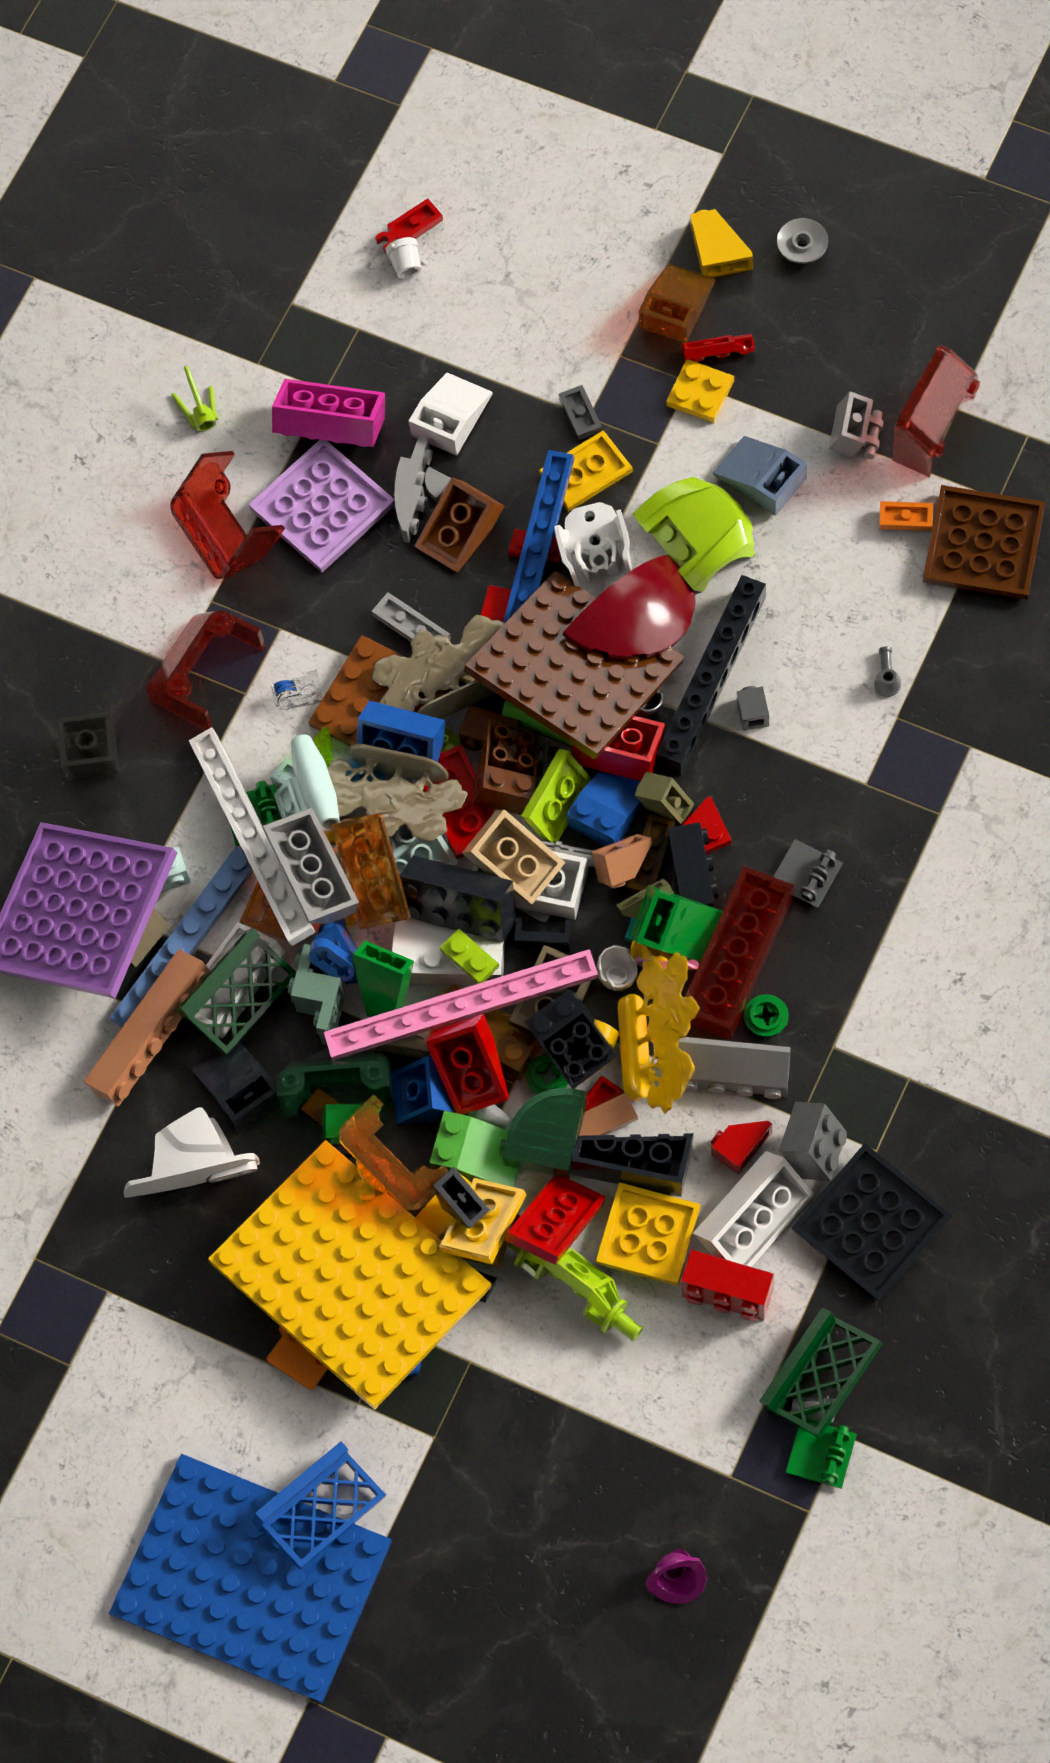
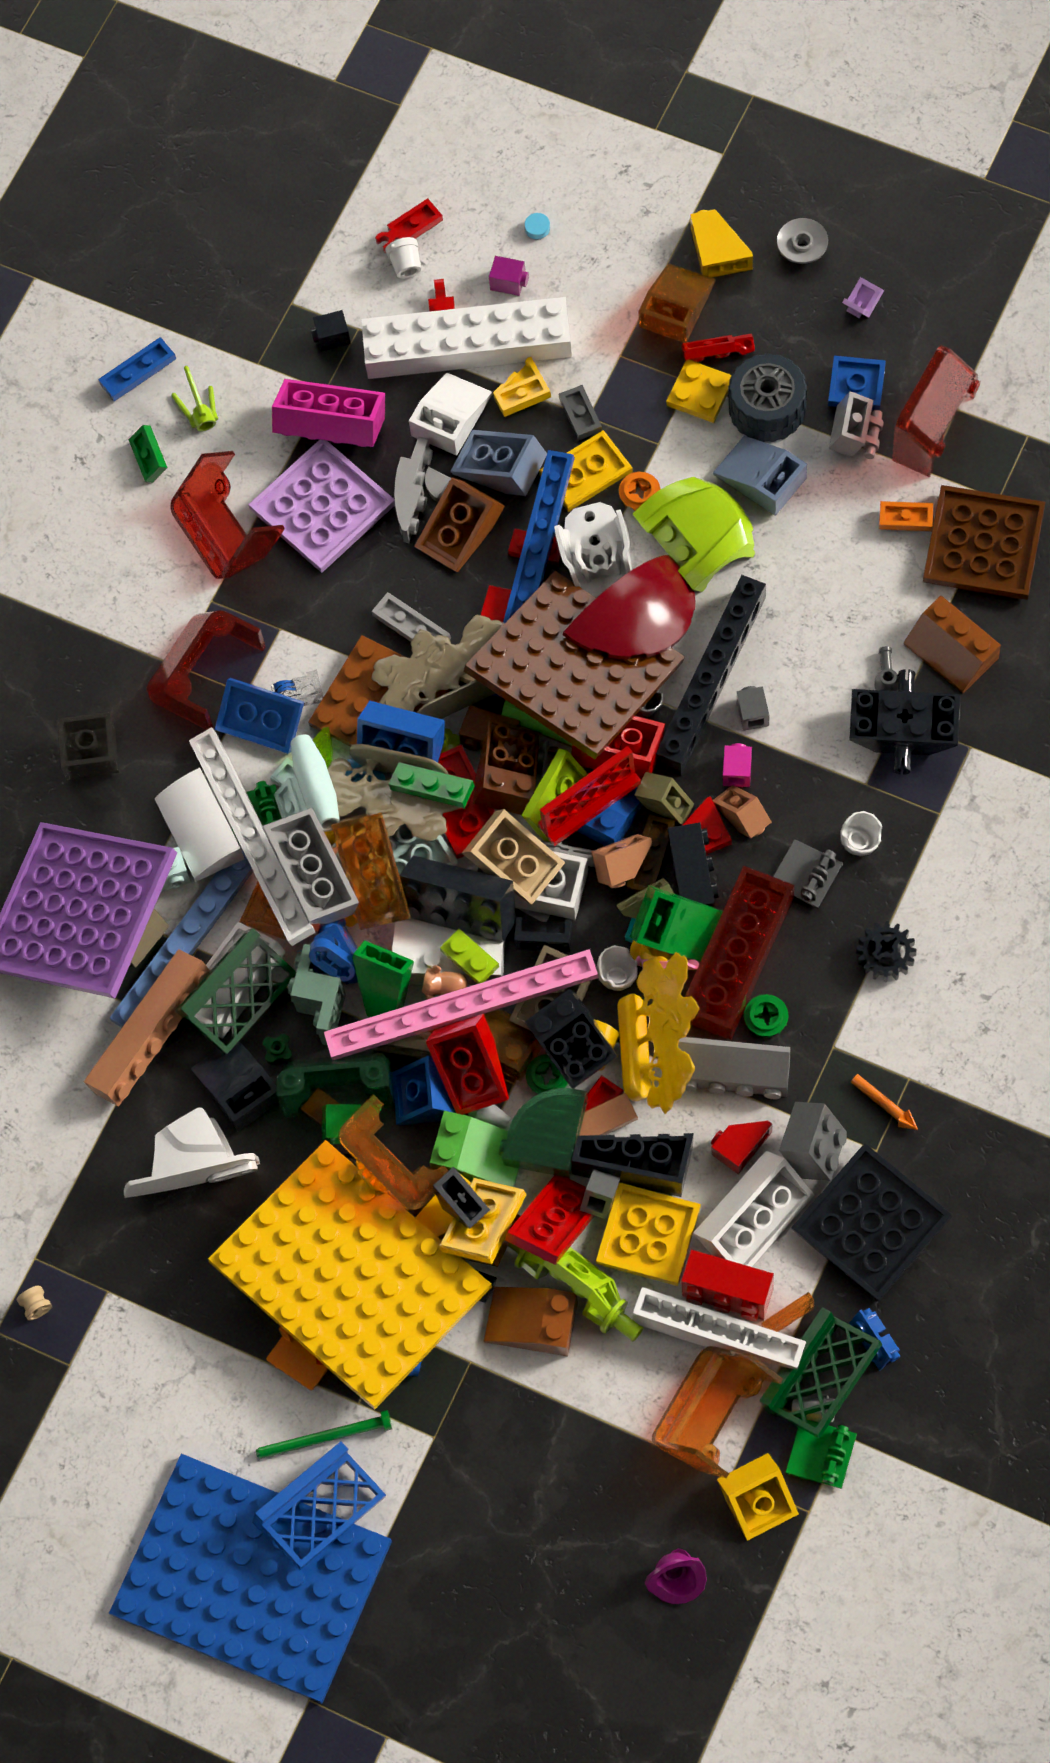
(34, 1302): none -> tan wheel
(137, 369): none -> blue plate
(147, 453): none -> green plate
(198, 825): none -> white slope
(259, 715): none -> blue plate
(282, 1054): none -> dark green plate
(325, 1436): none -> green bar
(330, 330): none -> black brick
(431, 785): none -> green plate
(441, 302): none -> red plate
(442, 983): none -> nougat animal
(466, 337): none -> white brick
(500, 461): none -> sand blue slope
(508, 275): none -> magenta brick
(522, 389): none -> yellow wing
(532, 1319): none -> dark orange slope
(537, 226): none -> medium azure tile
(589, 797): none -> red fence
(599, 1194): none -> dark grey brick
(628, 488): none -> orange gear
(705, 1403): none -> clear orange windscreen
(715, 1329): none -> white slope
(737, 765): none -> dark pink brick
(742, 811): none -> nougat slope
(758, 1496): none -> yellow slope
(767, 397): none -> black wheel
(790, 1313): none -> clear orange tile
(858, 376): none -> blue plate
(861, 833): none -> white hair
(863, 298): none -> lavender bracket
(871, 1324): none -> blue hinge
(886, 939): none -> black gear
(904, 1119): none -> orange piece
(929, 720): none -> black slope
(952, 644): none -> dark orange slope

